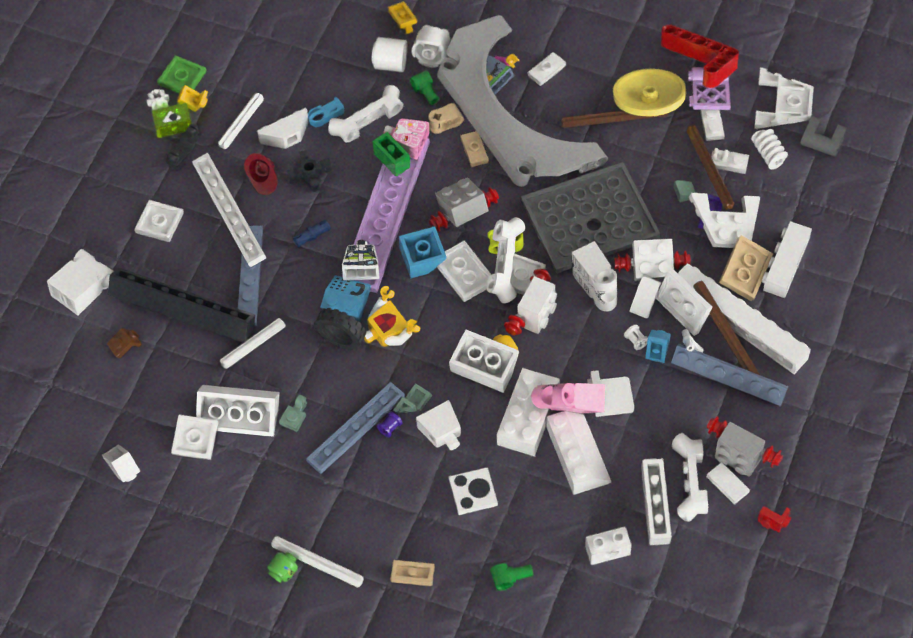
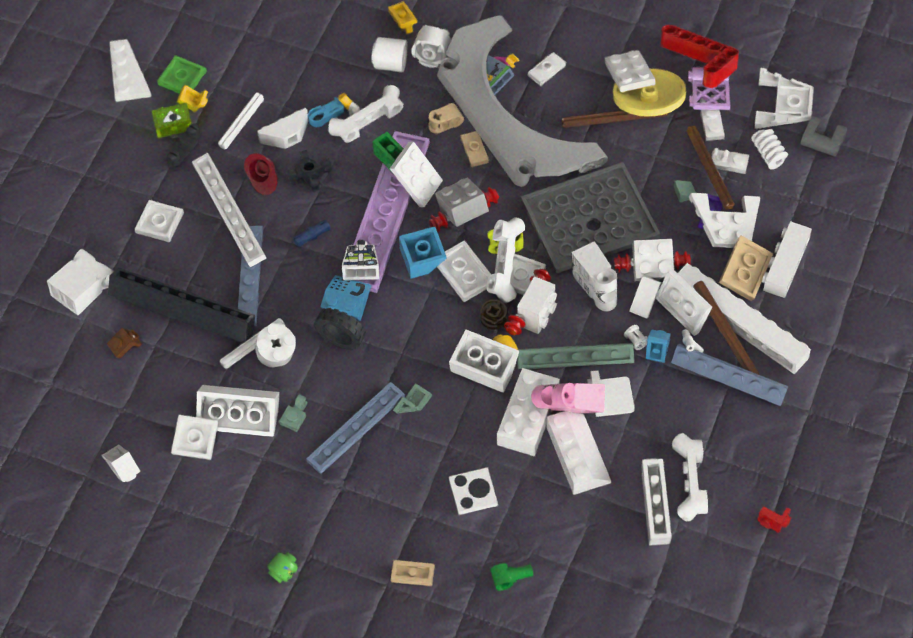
(127, 76): none -> white wing
(157, 99): white gear -> none
(280, 354): none -> white brick
(317, 561): white axle -> none
(348, 104): none -> arm
(387, 323): torso -> none
(389, 424): dark purple bush -> none
(410, 135): bright pink torso -> none
(416, 174): none -> white plate
(424, 83): green pin -> none
(440, 426): white torso -> none
(493, 313): none -> dark brown wheel
(575, 356): none -> sand green tile
(608, 545): white brick -> none
(629, 71): none -> white plate
(728, 483): white tile -> none
(741, 448): light grey brick -> none

